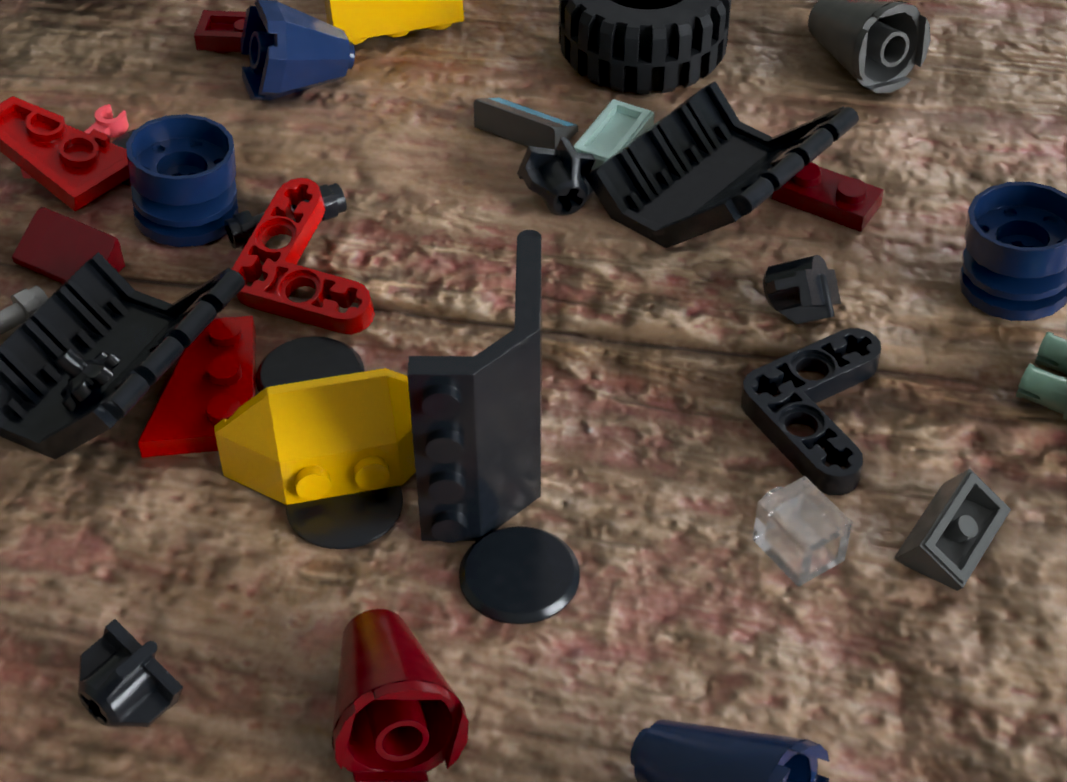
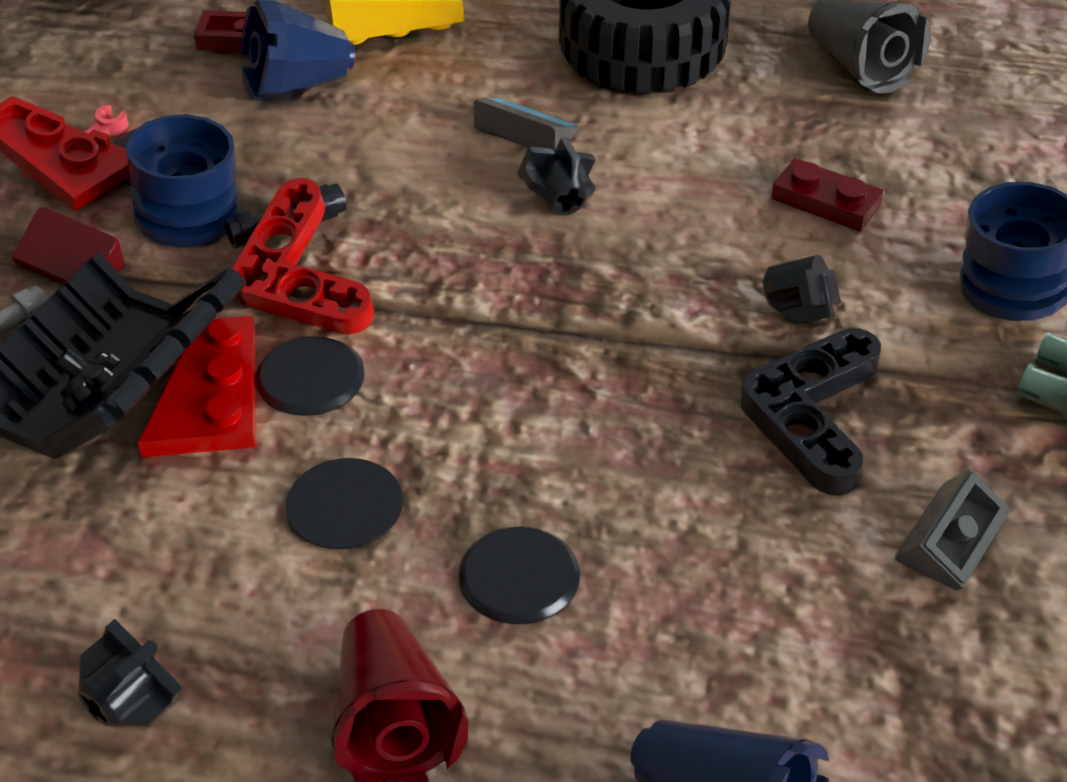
(321, 437): yellow wedge -> none
(481, 421): black hinge -> none
(614, 130): light aqua tile -> none
(705, 168): black hinge -> none
(801, 530): clear brick -> none

